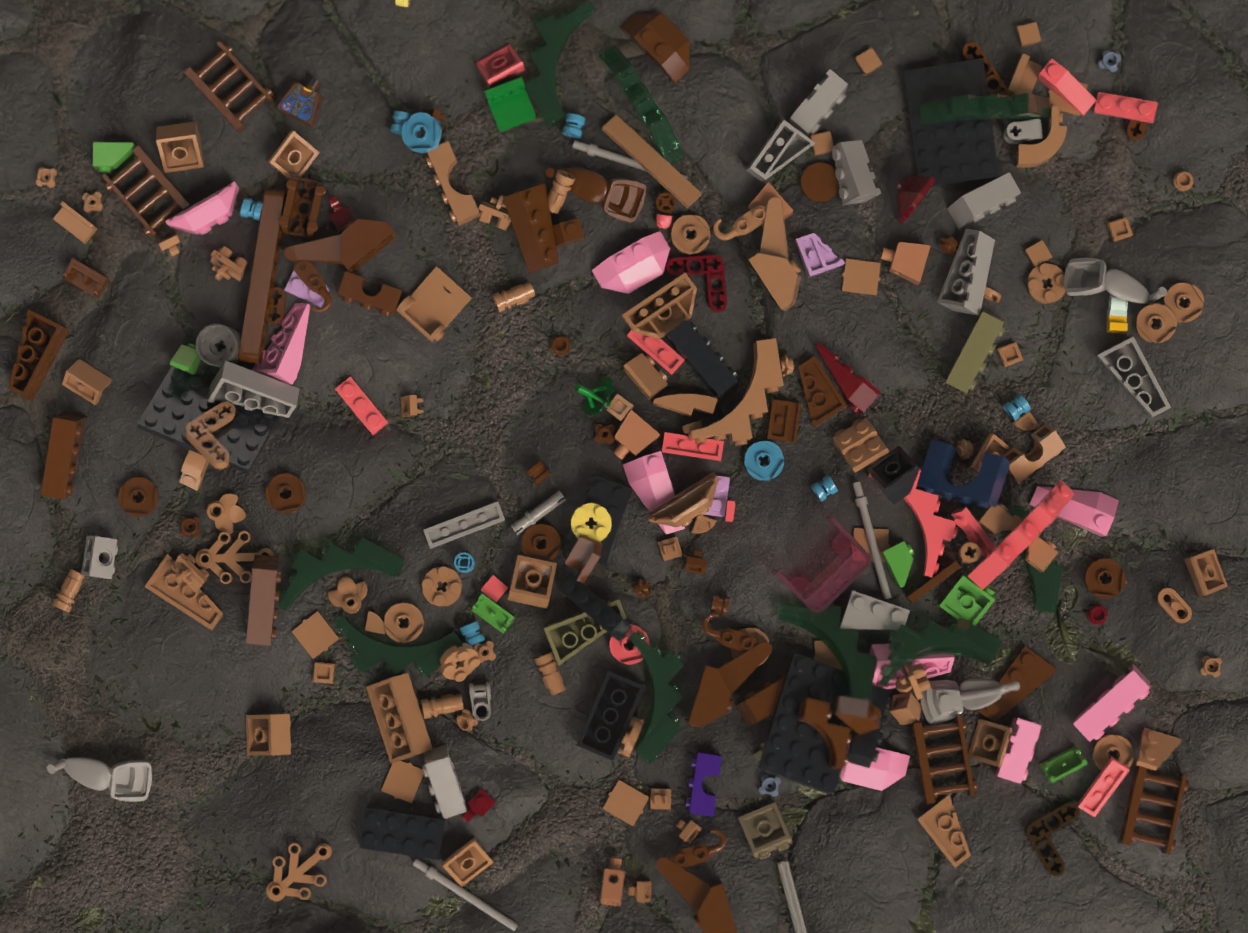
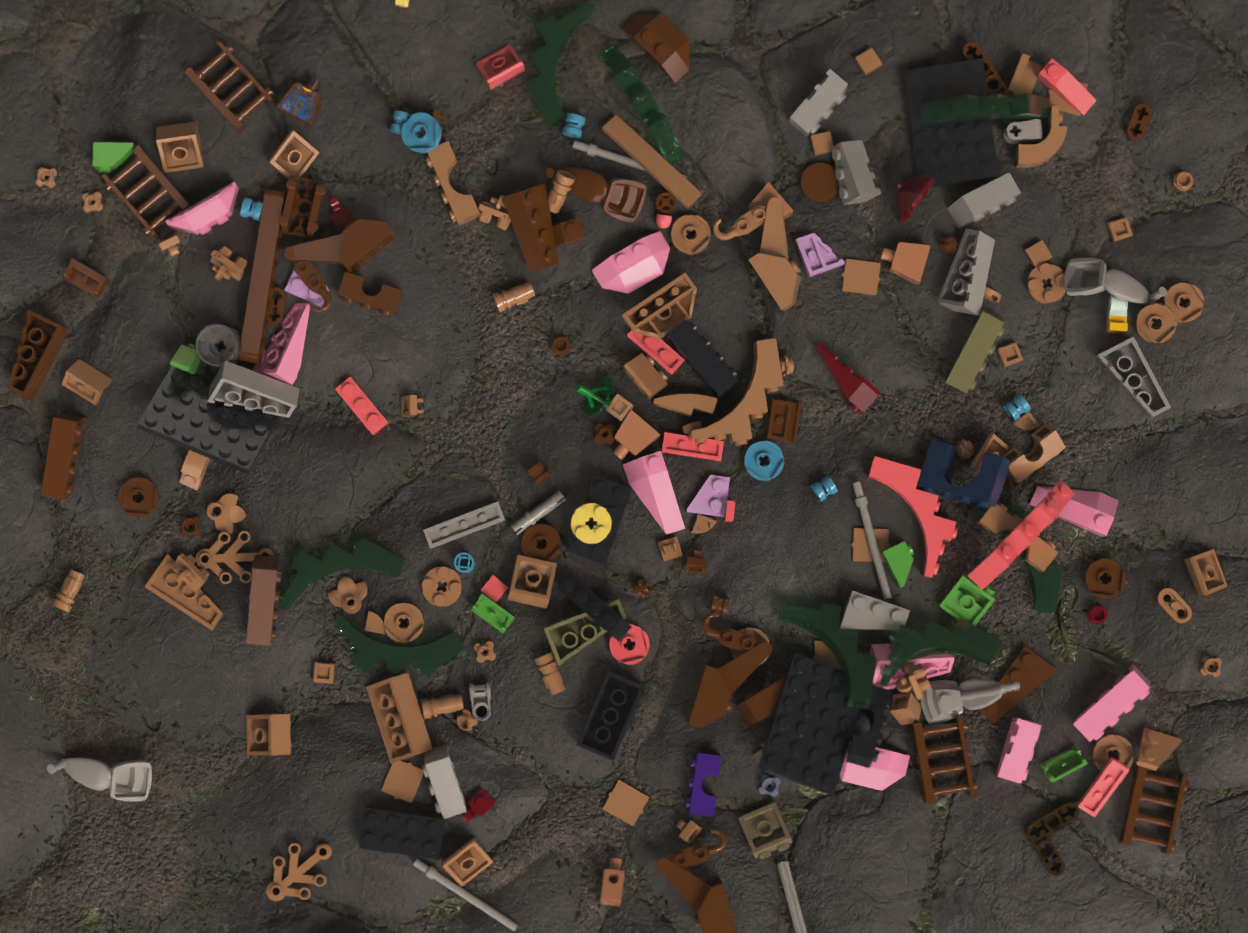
(75, 223): medium nougat panel -> none
(93, 548): light grey brick -> none
(205, 430): medium nougat beam -> none
(277, 486): reddish brown plate -> none
(315, 635): medium nougat piece -> none
(432, 307): medium nougat door -> none
(468, 662): medium nougat plate -> none
(472, 634): dark azure wheel -> none
(510, 104): green bracket -> none
(584, 556): reddish brown panel -> none
(630, 737): medium nougat plate -> none
(642, 891): medium nougat tile -> none
(660, 726): clear green arch -> none
(660, 798): medium nougat tile -> none
(687, 504): medium nougat wedge -> none
(711, 274): dark red beam -> none
(779, 150): light grey wedge -> none
(820, 393): reddish brown wing -> none
(832, 581): clear pink windscreen -> none
(837, 737): reddish brown arch -> none
(858, 714): reddish brown slope -> none
(860, 444): medium nougat plate -> none
(895, 474): black slope -> none
(933, 582): reddish brown tile -> none
(945, 830): medium nougat wing -> none
(973, 530): coral plate -> none
(975, 553): medium nougat axle -> none
(989, 743): medium nougat slope -> none
(1028, 34): medium nougat tile -> none
(1115, 58): sand blue plate -> none
(1126, 107): coral plate -> none

